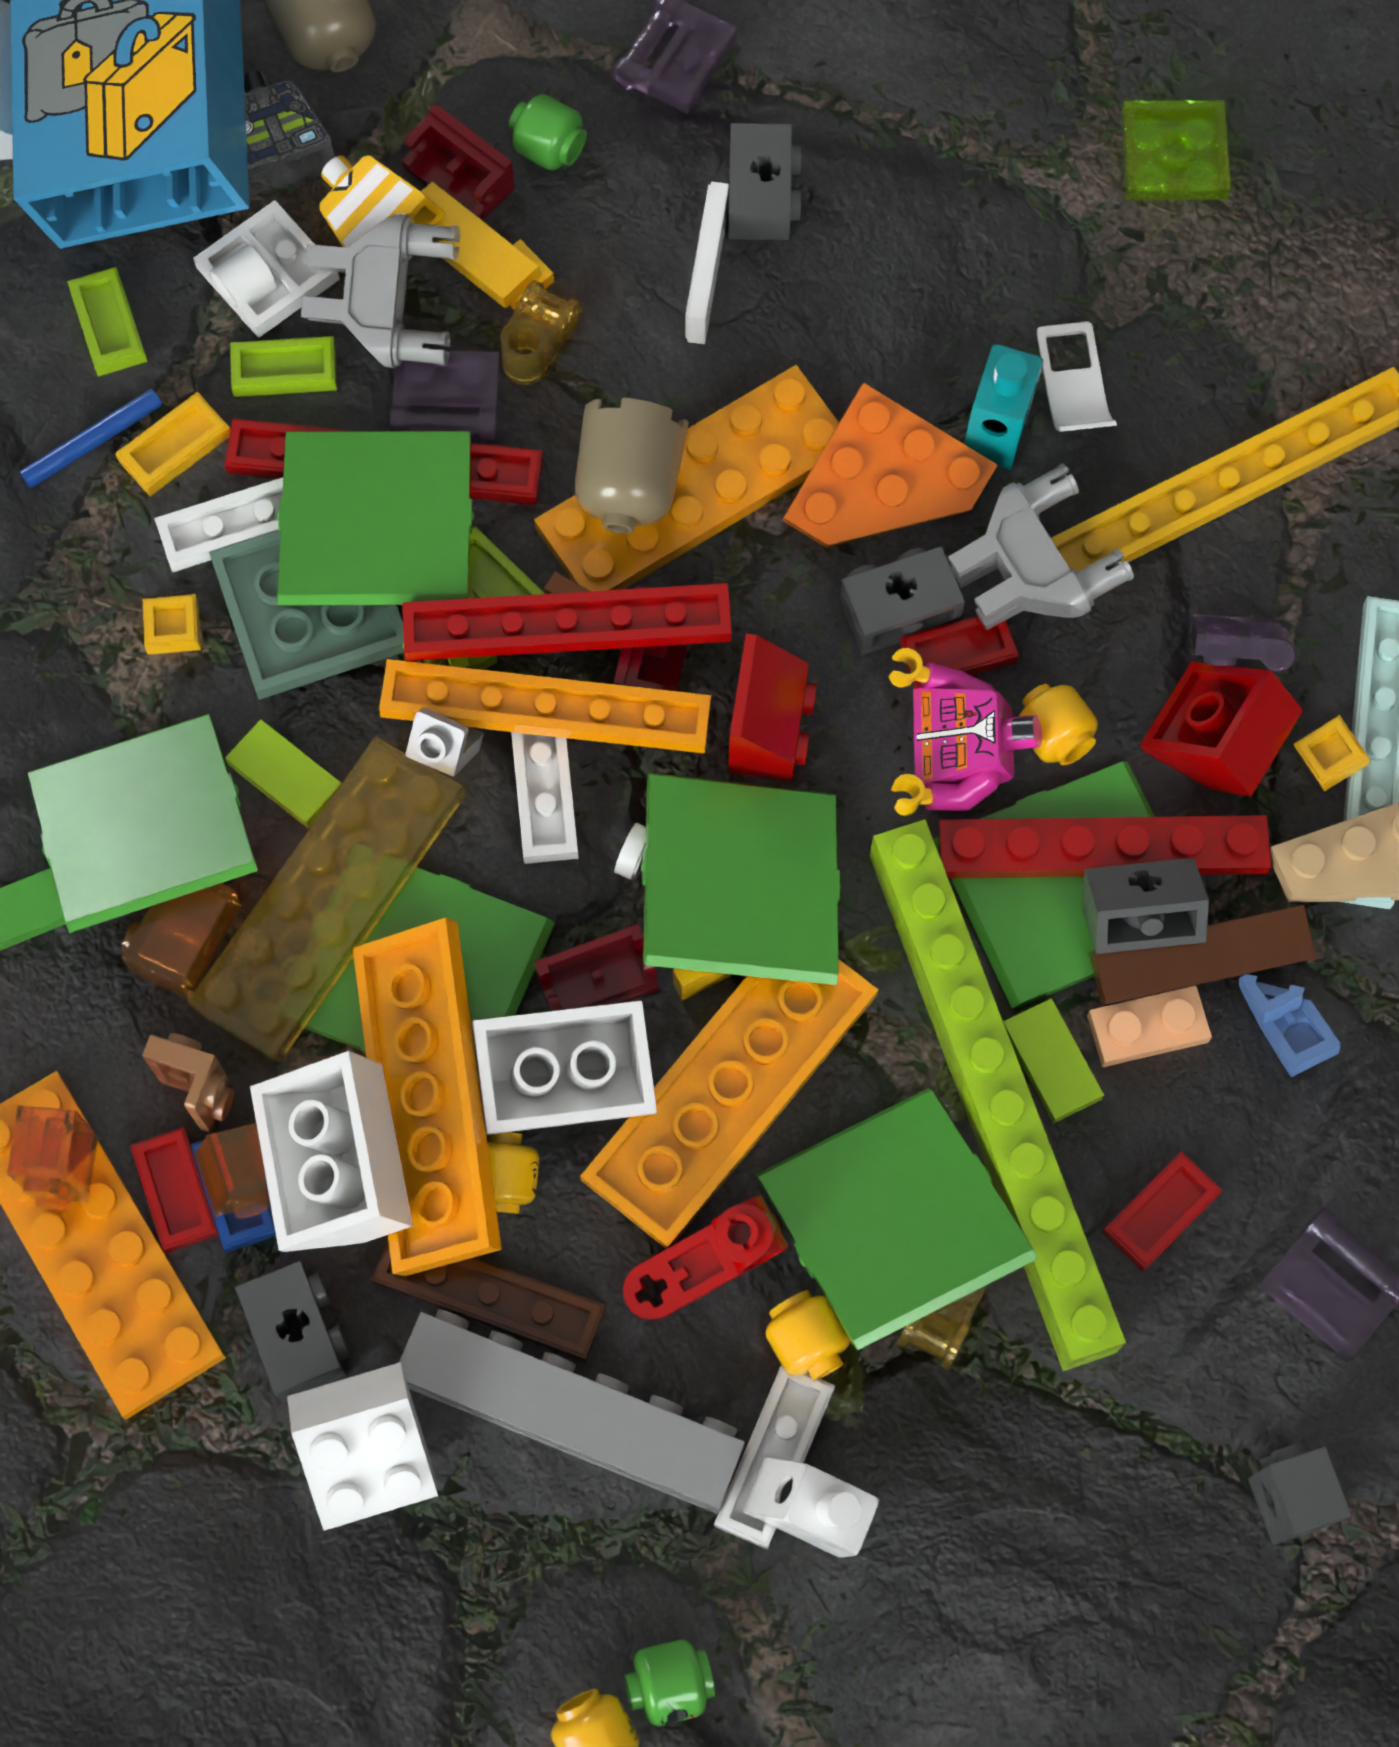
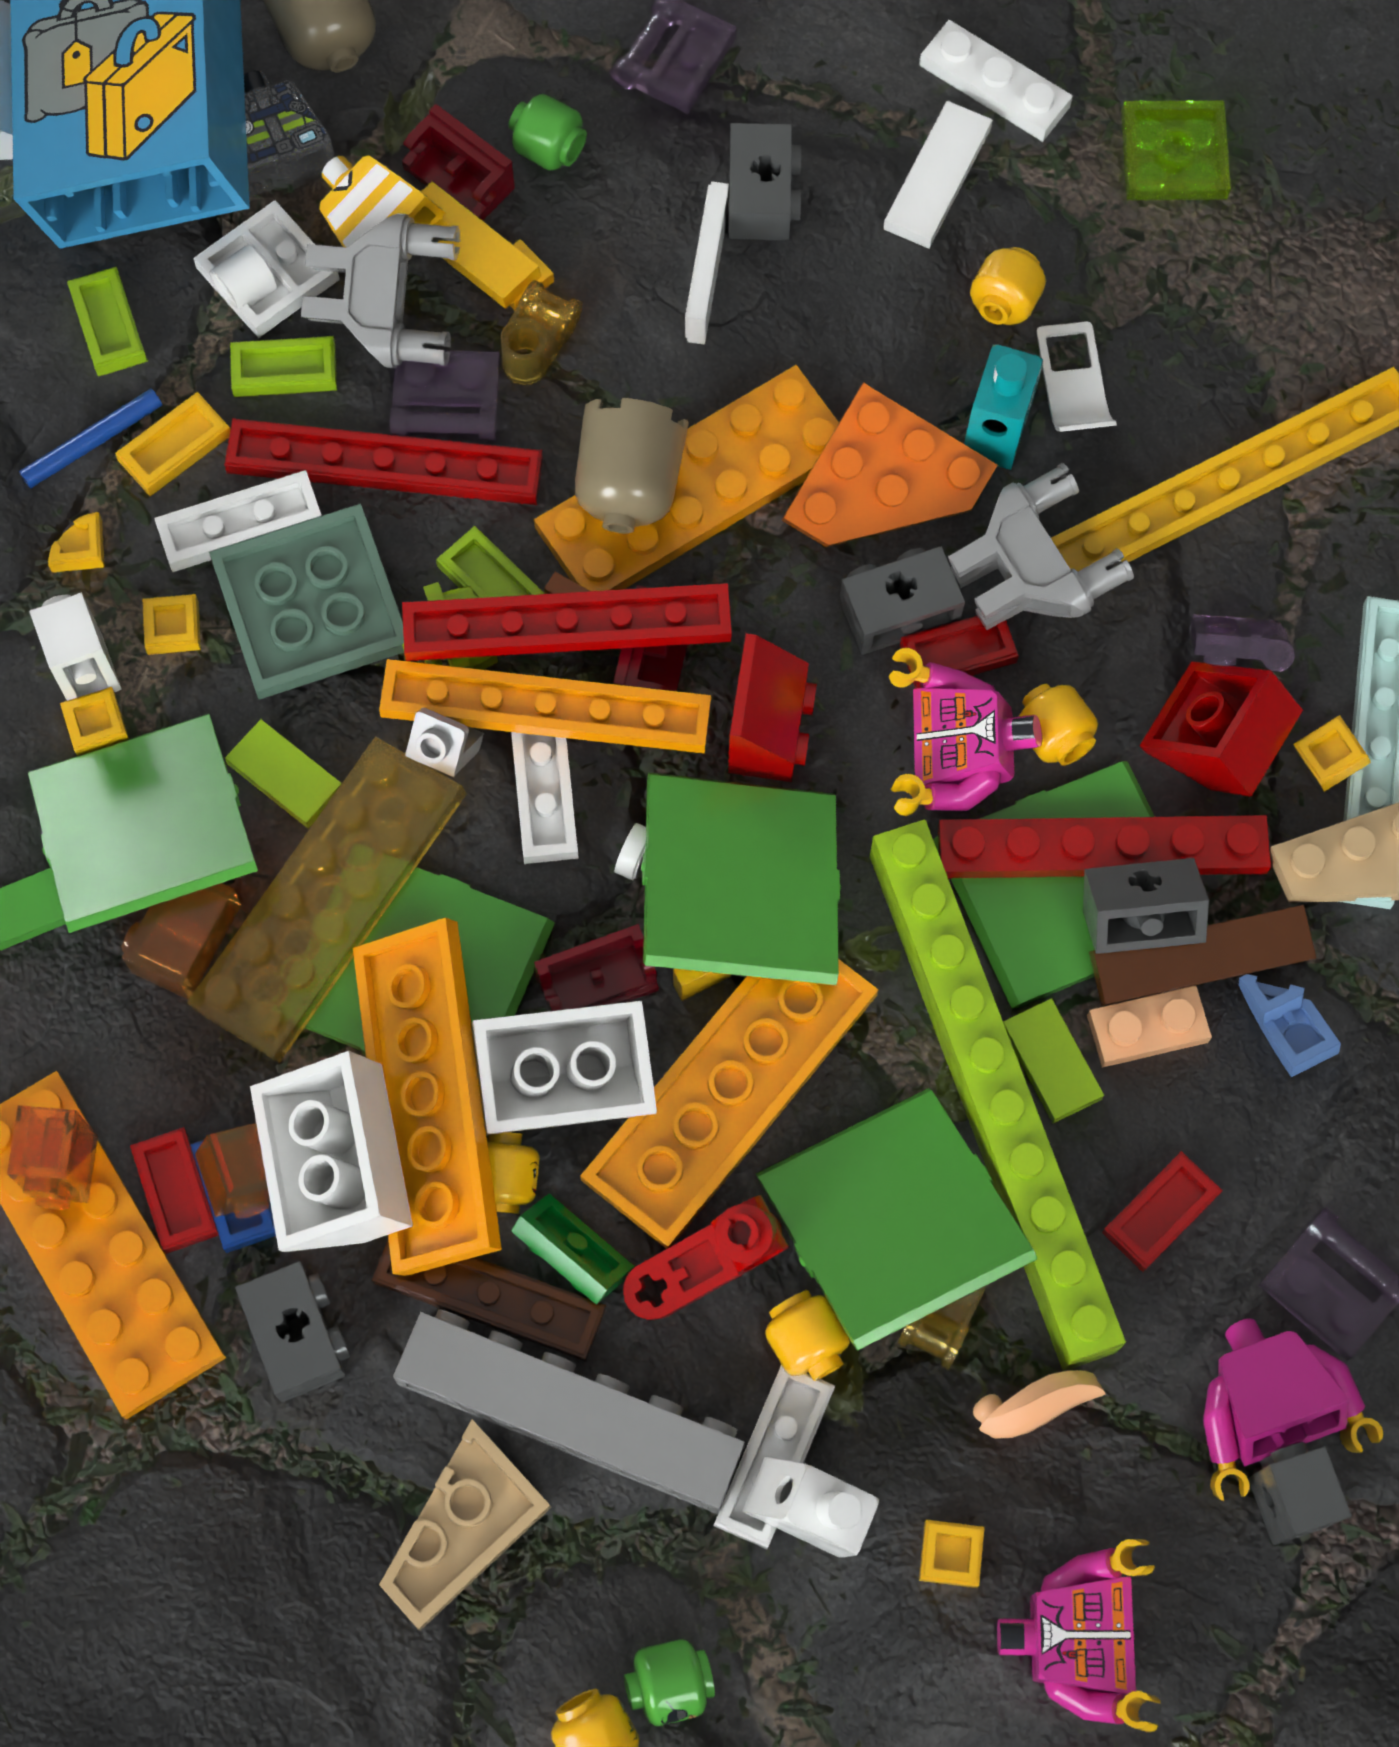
(74, 646): none -> white brick
(79, 546): none -> yellow tile
(94, 721): none -> yellow tile
(185, 1067): medium nougat bracket -> none
(361, 1446): white brick -> none
(374, 517): bright green piece -> none
(464, 1527): none -> tan wing
(572, 1248): none -> green plate
(937, 174): none -> white tile
(951, 1553): none -> yellow tile
(995, 80): none -> white plate
(1008, 286): none -> yellow head
(1036, 1403): none -> light nougat arm
(1085, 1637): none -> dark pink torso
(1275, 1397): none -> dark pink torso

